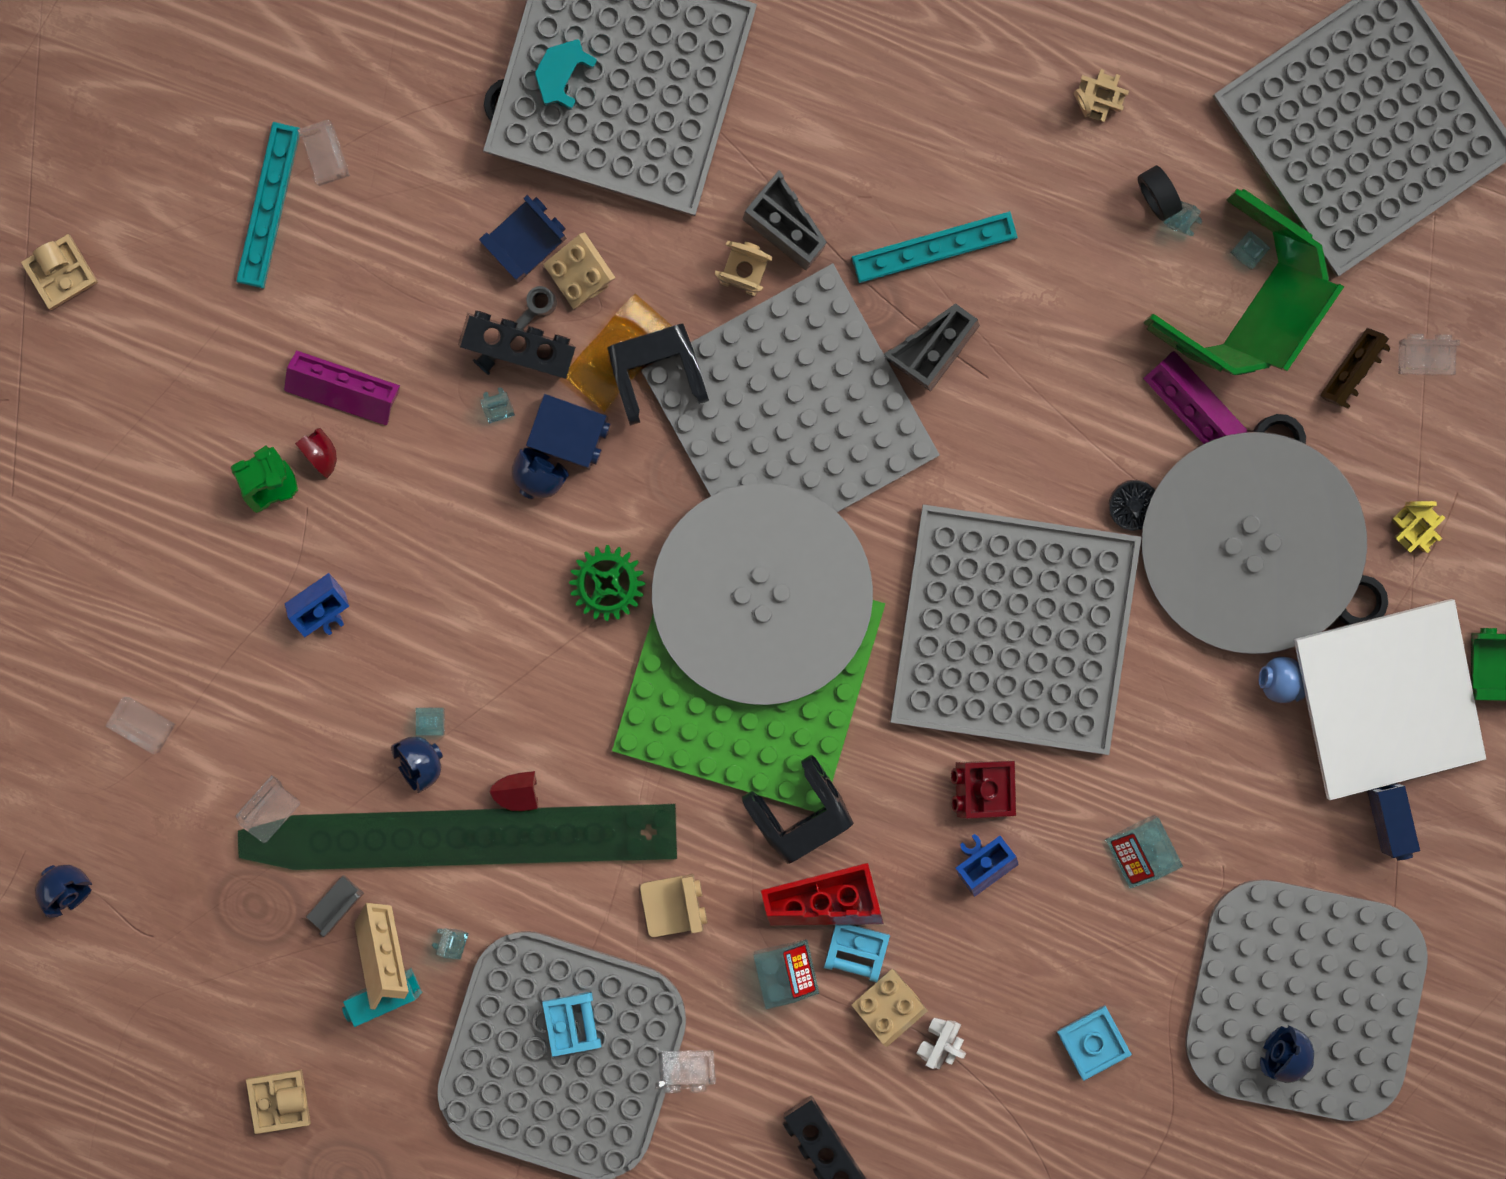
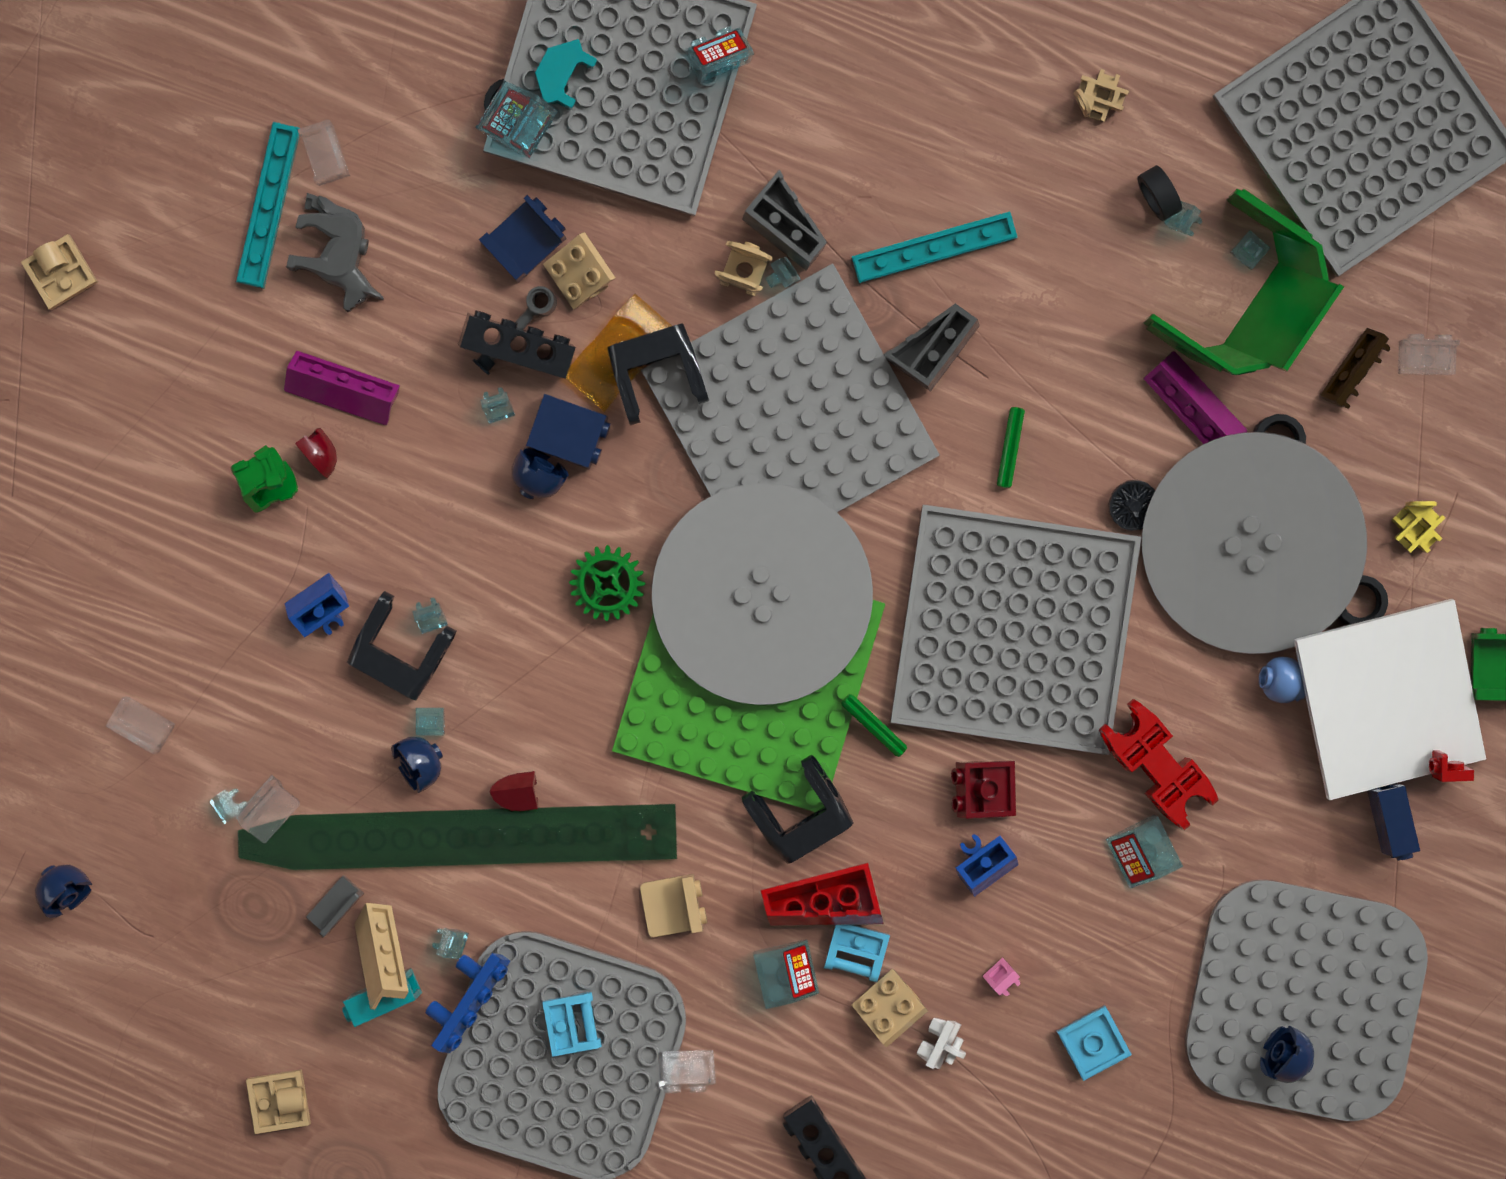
(225, 806): none -> clear light blue tile
(342, 253): none -> dark grey animal
(388, 668): none -> black connector
(429, 617): none -> clear light blue tile
(478, 994): none -> blue plate
(517, 119): none -> clear light blue slope
(719, 54): none -> slope
(783, 273): none -> clear light blue tile
(874, 725): none -> green axle
(1001, 977): none -> bright pink tile
(1010, 447): none -> green axle
(1172, 780): none -> red piece
(1448, 770): none -> red bracket

